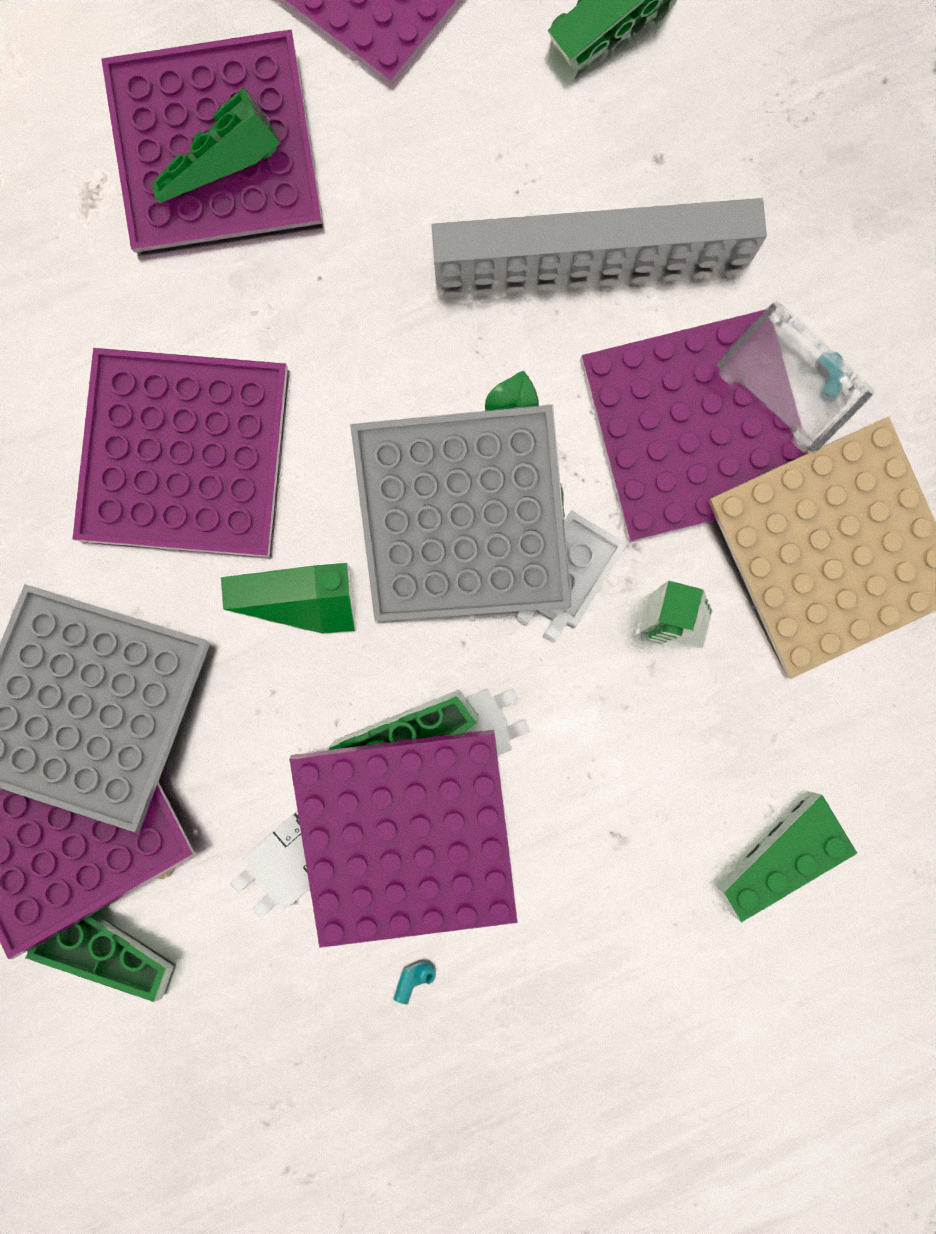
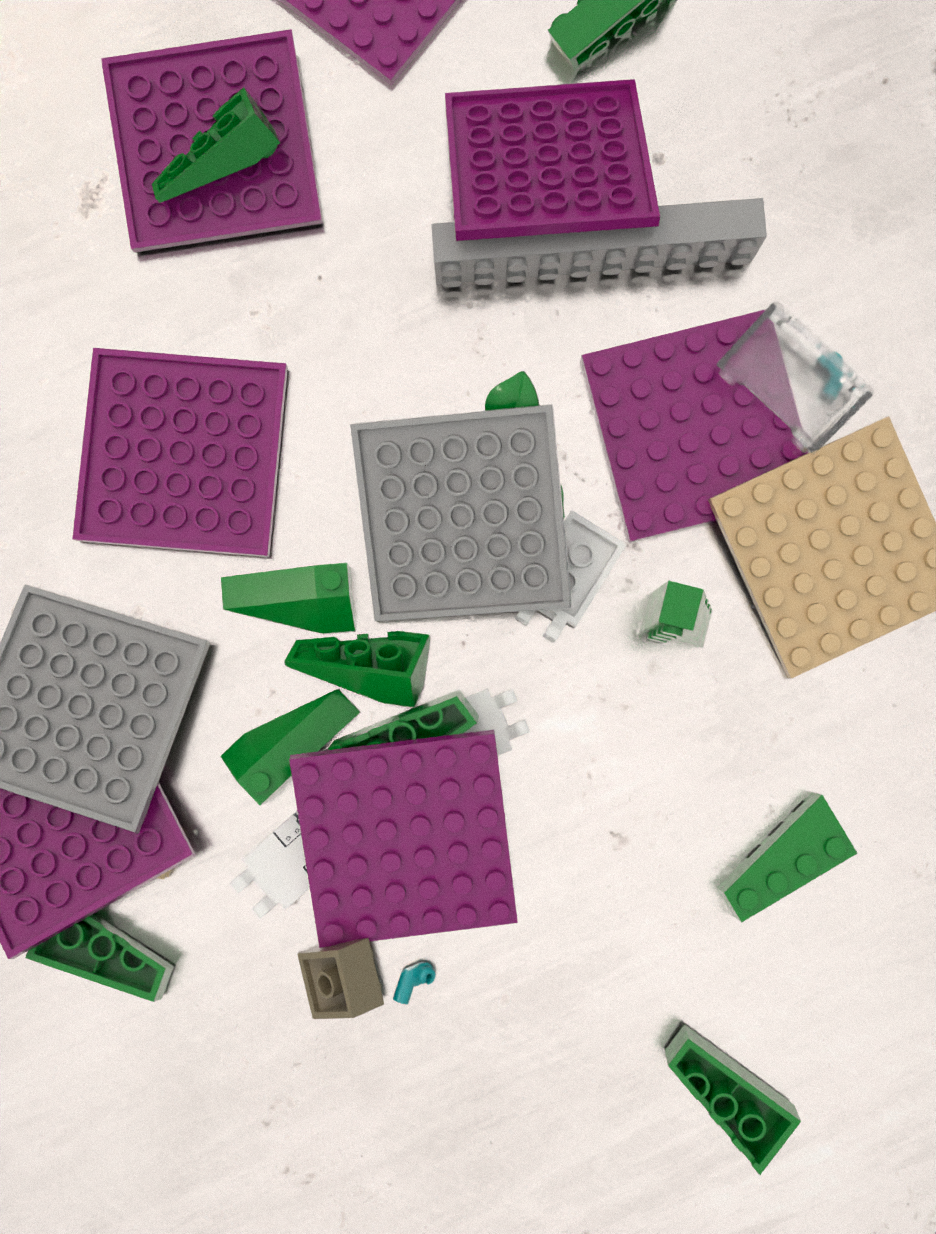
(262, 755): none -> green wedge
(341, 980): none -> dark tan slope
(377, 668): none -> green wedge
(549, 160): none -> magenta plate
(736, 1100): none -> green wedge

